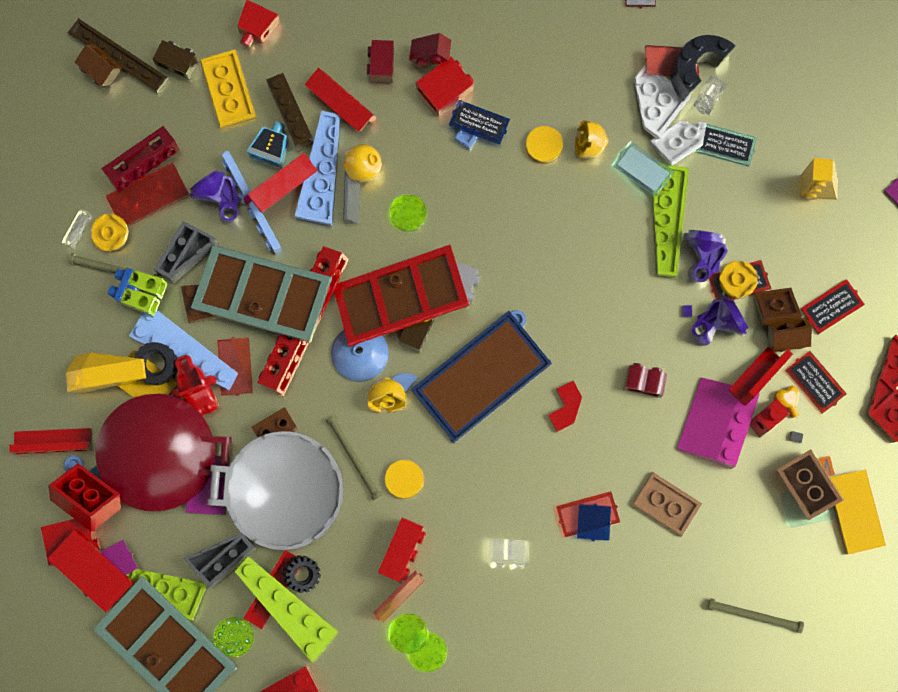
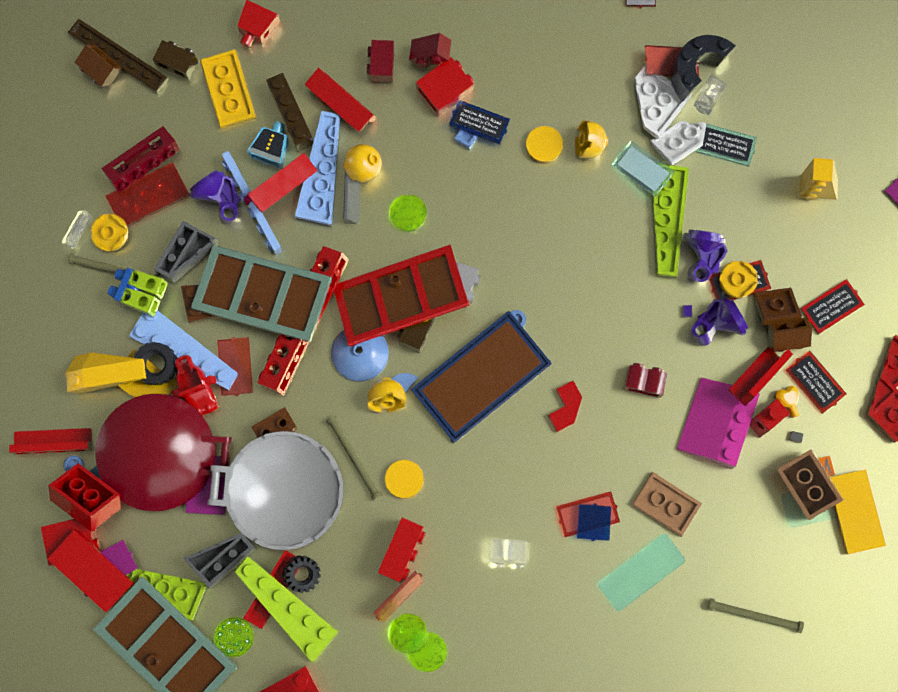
(641, 572): none -> clear light blue piece

